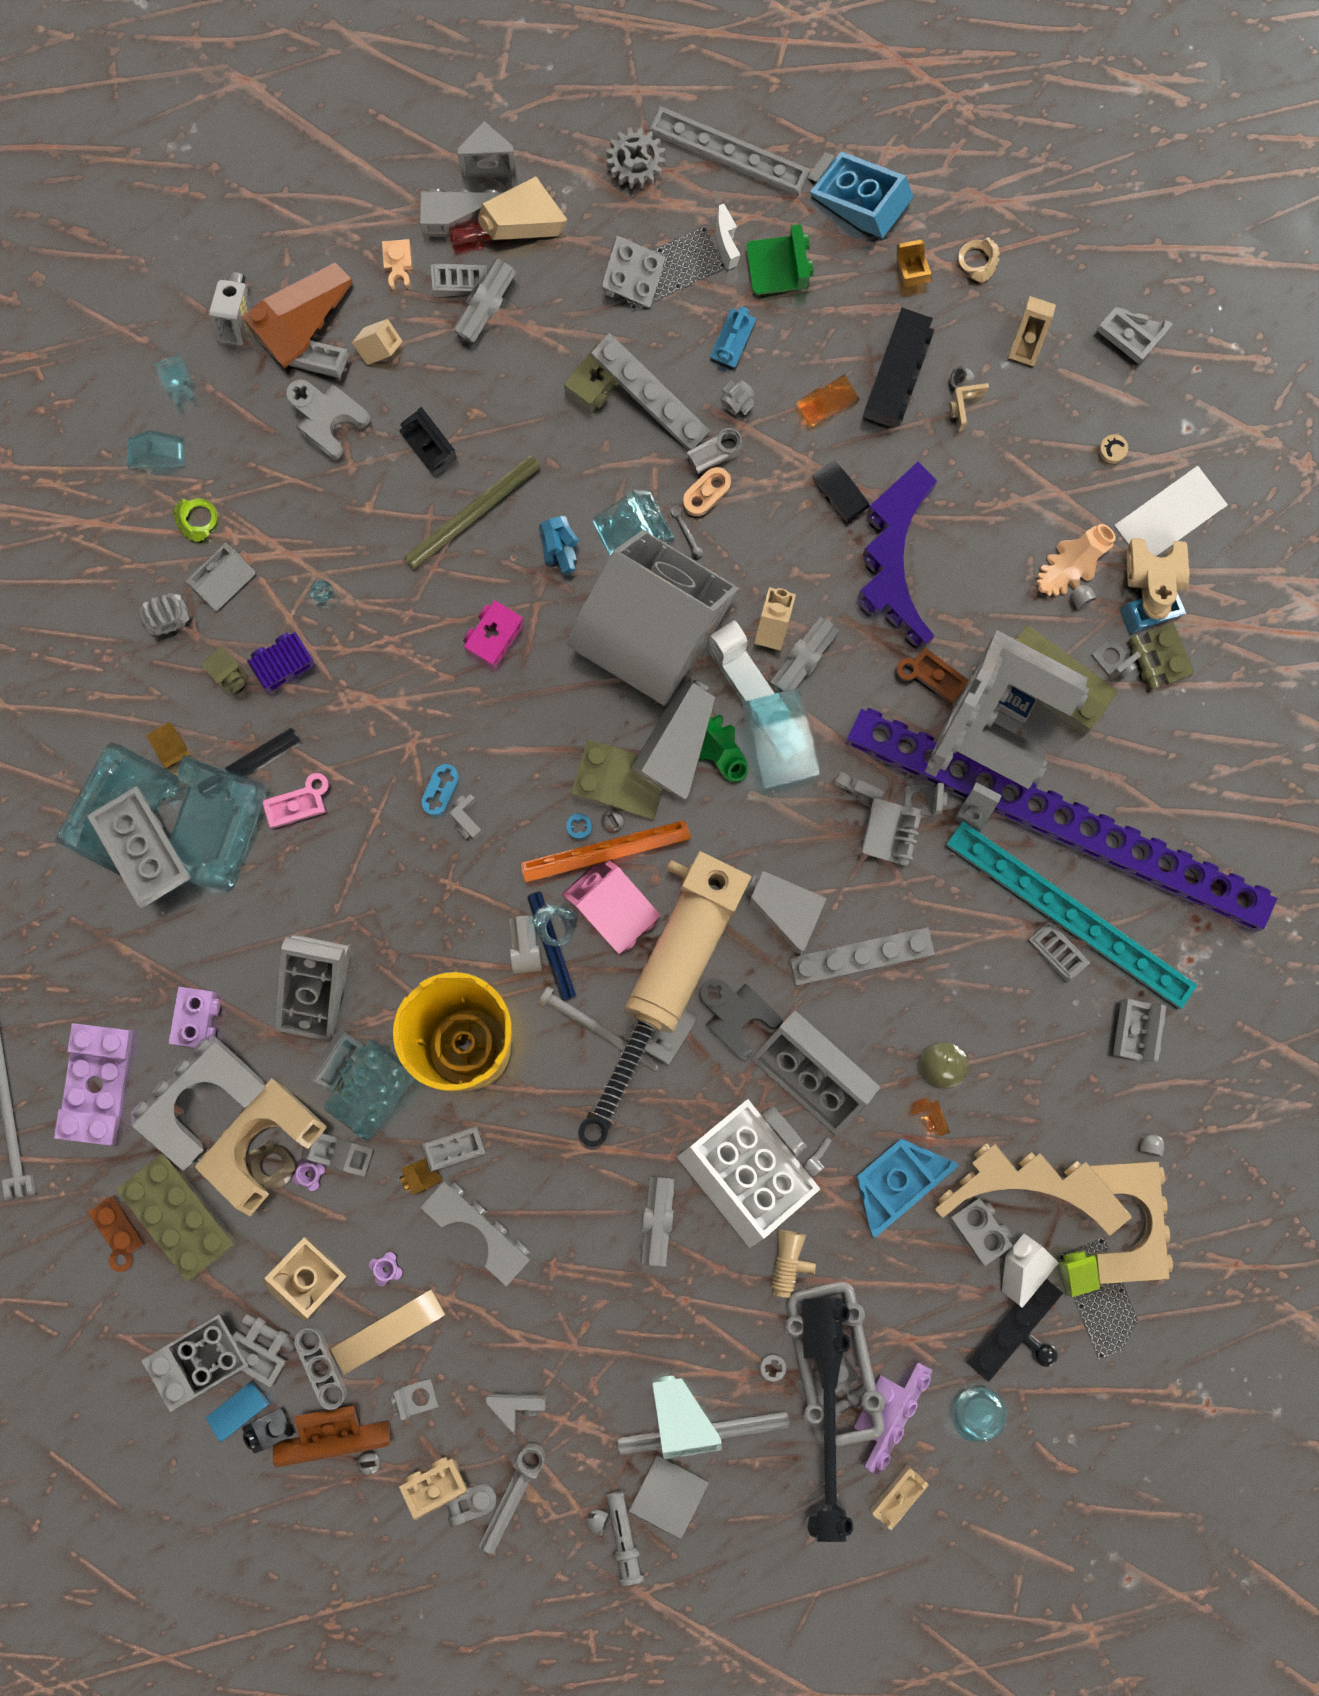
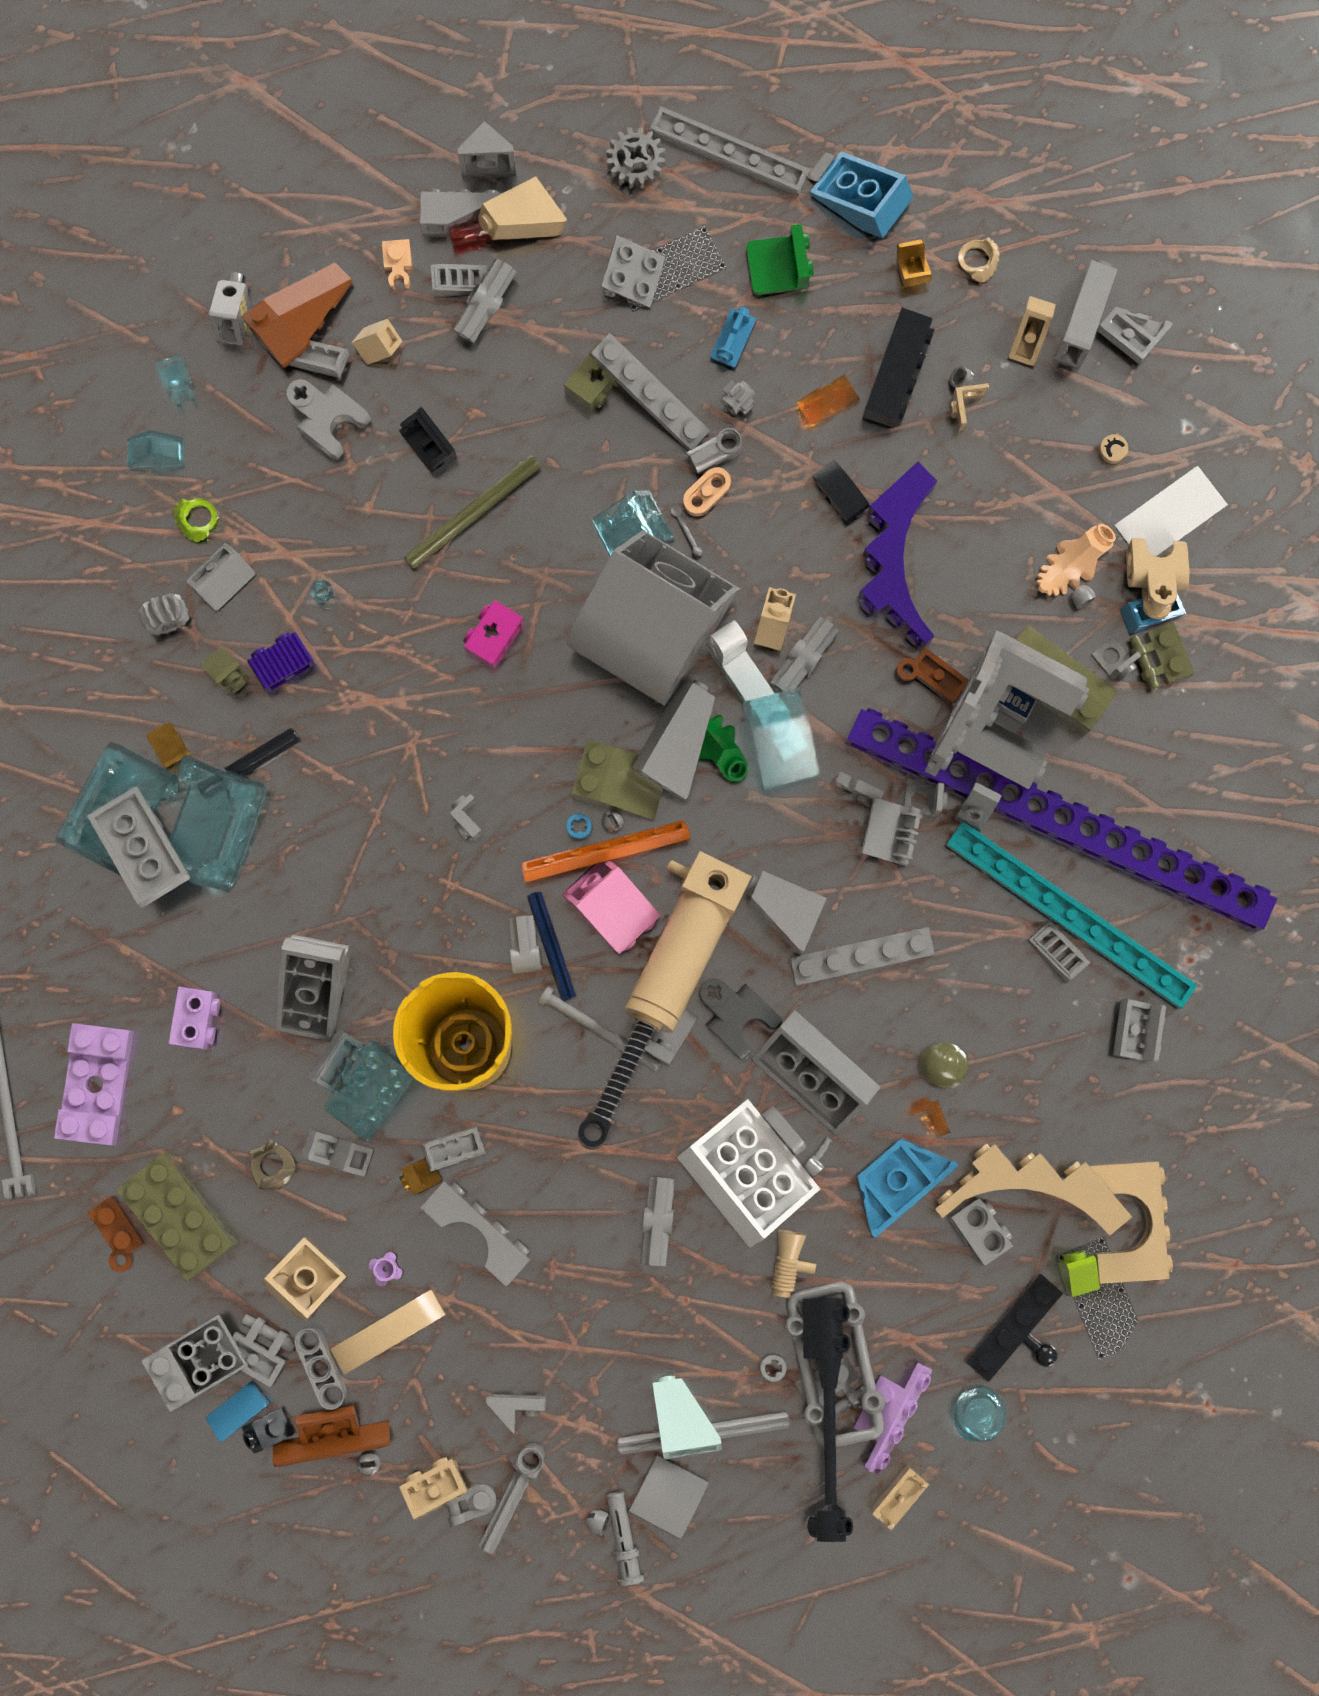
(210, 1064): light grey arch -> none
(225, 1162): tan arch -> none
(296, 804): bright pink hinge -> none
(300, 1175): lavender plate -> none
(403, 1401): light grey bracket -> none
(434, 787): dark azure beam -> none
(543, 915): clear light blue piece -> none
(559, 543): dark azure rock -> none
(725, 231): white slope -> none
(1026, 1269): white slope -> none
(1086, 313): none -> light grey slope
(1153, 1146): light grey hinge -> none

